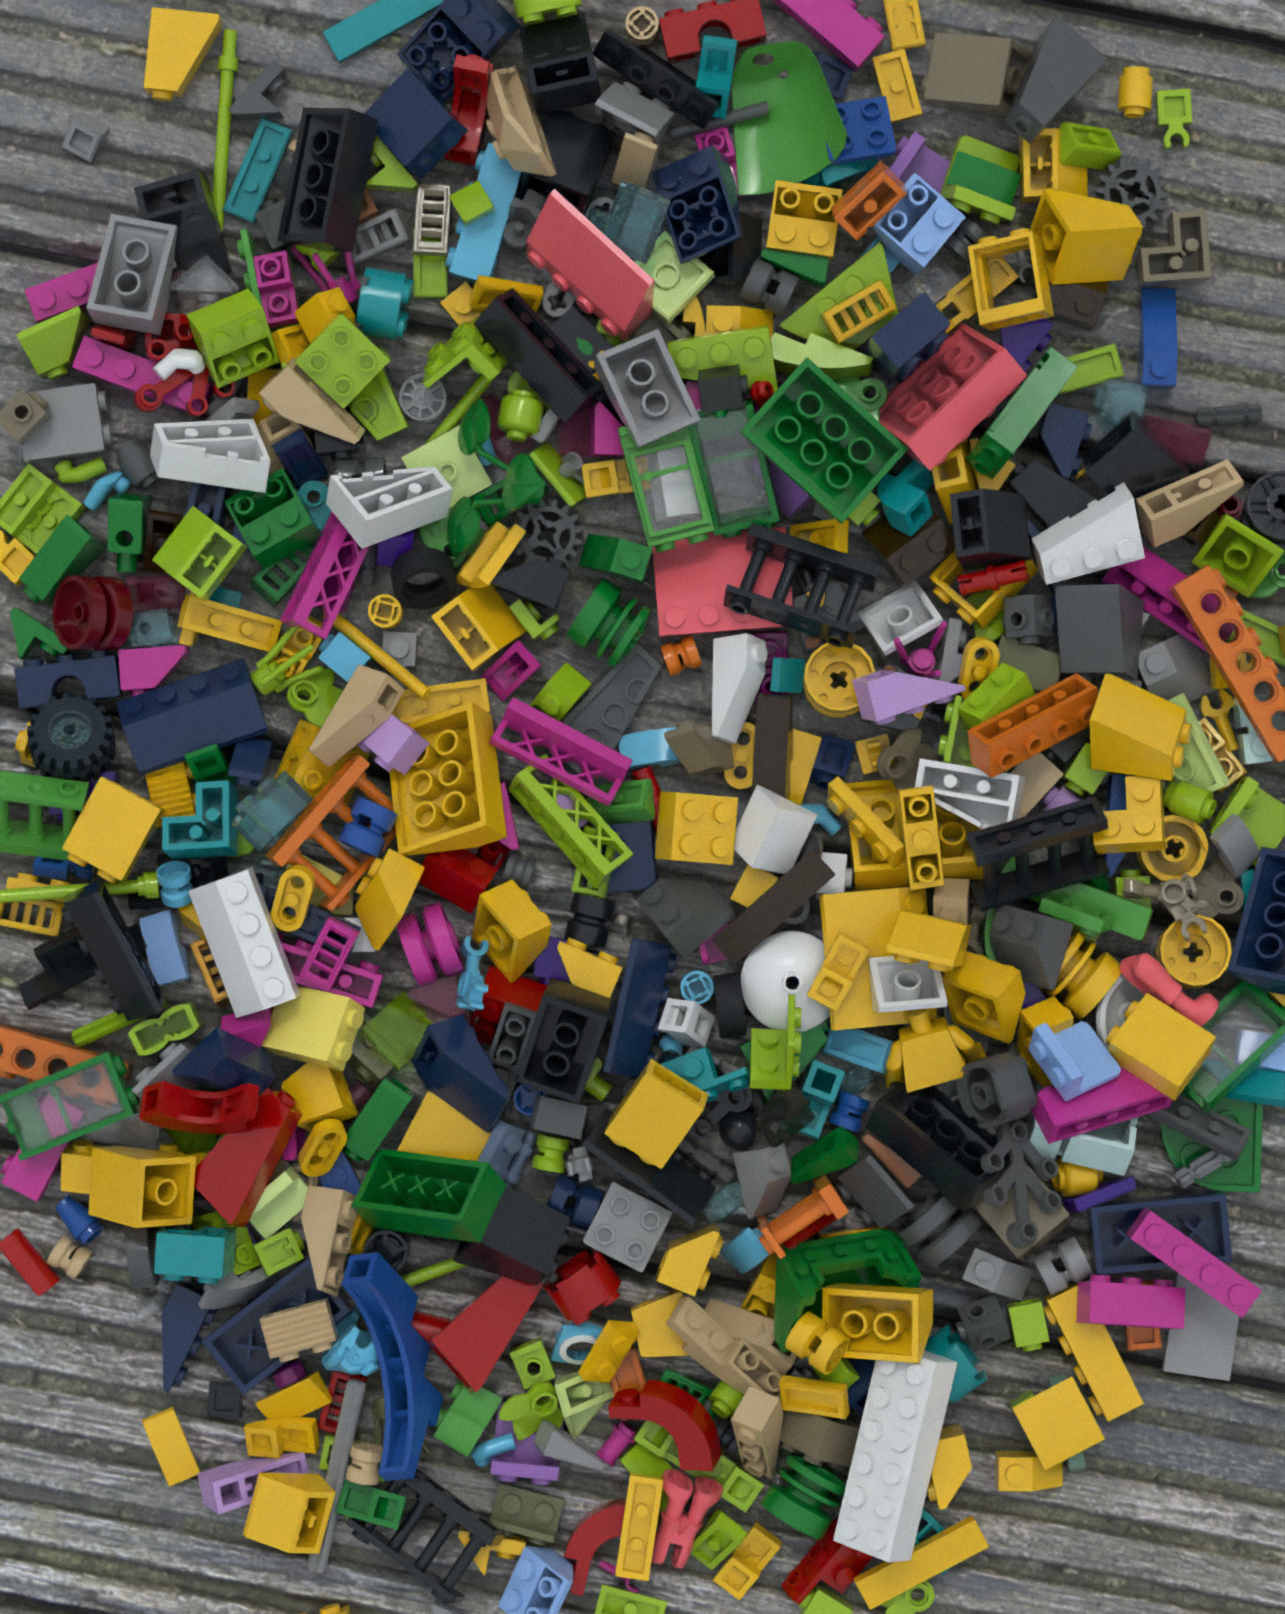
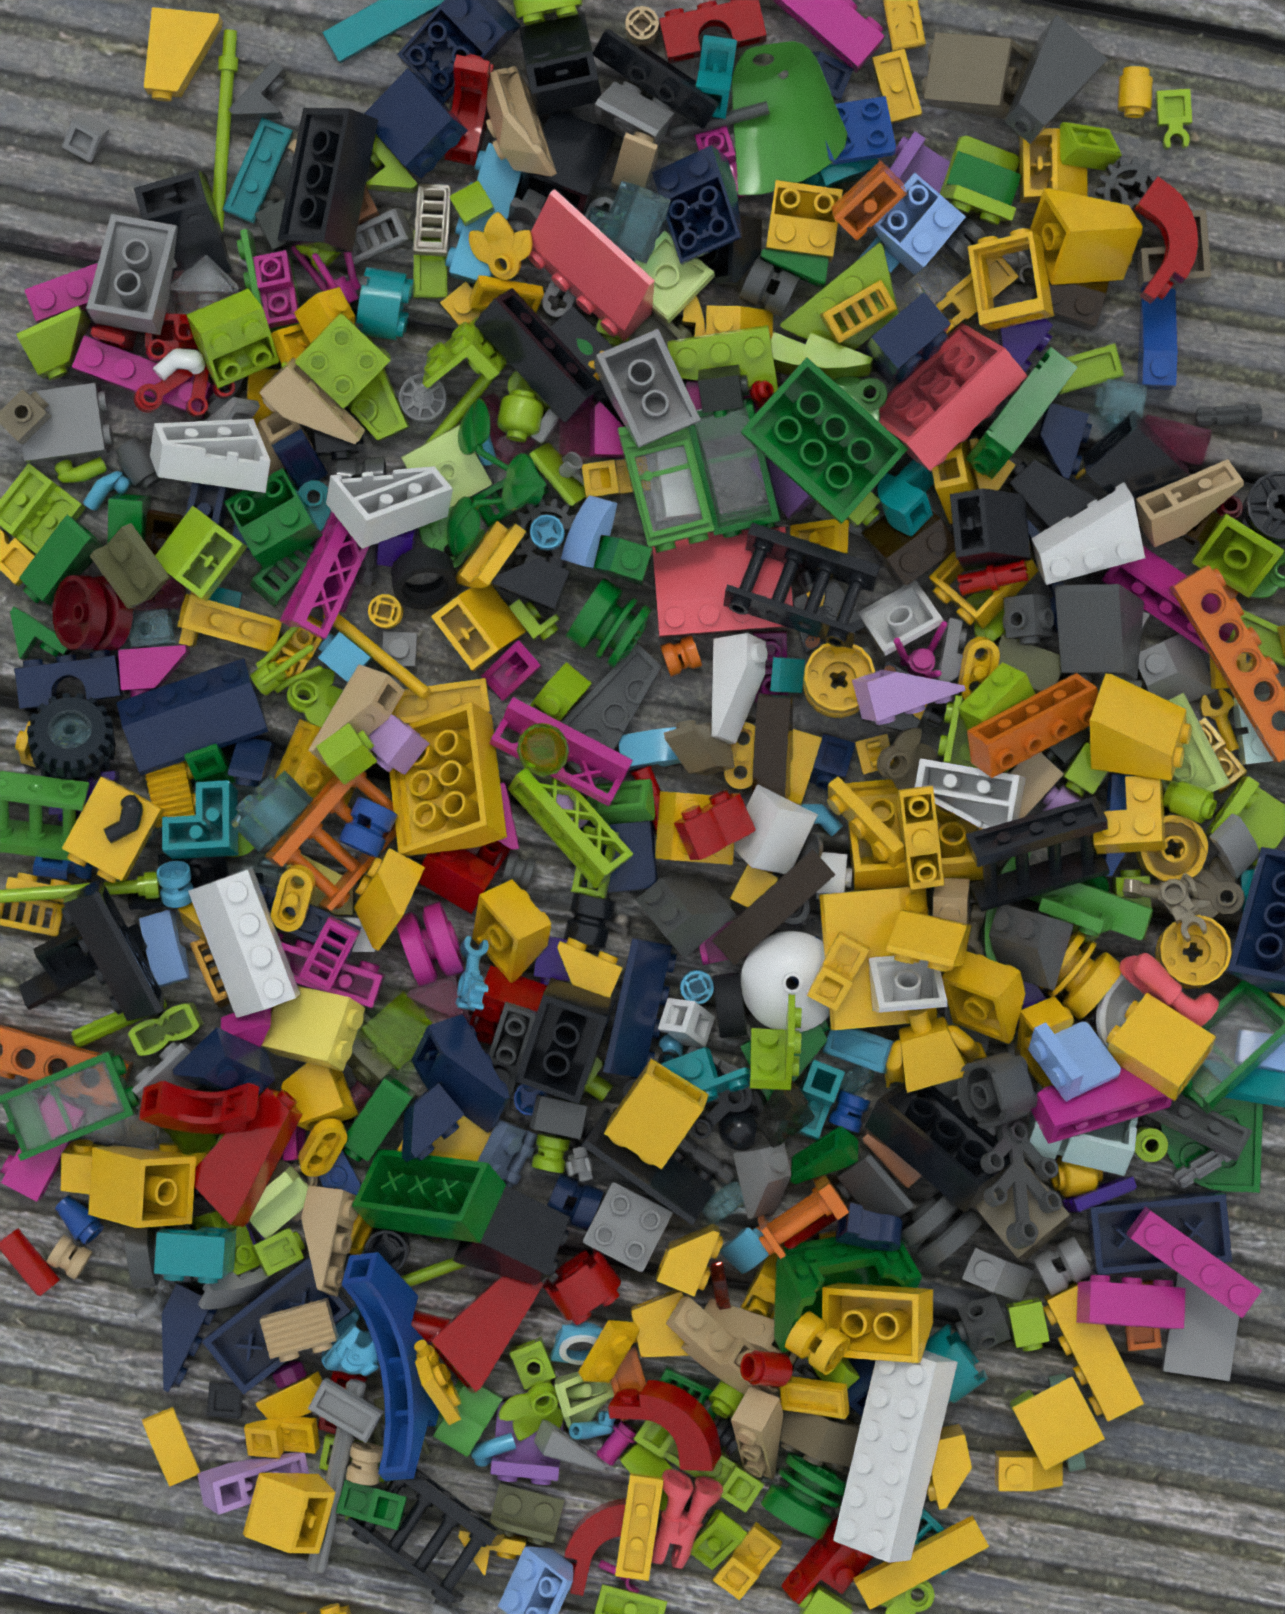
(129, 819): none -> black arm
(130, 567): none -> olive bracket
(345, 1410): none -> light grey tile
(347, 753): none -> lime brick
(426, 1120): none -> dark blue slope
(437, 1381): none -> yellow plate
(501, 242): none -> yellow plate
(543, 749): none -> clear neon green hair
(545, 528): none -> medium azure wheel
(591, 522): none -> light blue slope
(592, 1429): none -> medium azure arm
(714, 825): none -> red brick
(720, 1285): none -> clear red tile
(766, 1368): none -> red brick
(869, 1229): none -> dark blue leg
(1142, 1136): none -> lime brick
(1176, 223): none -> red arch

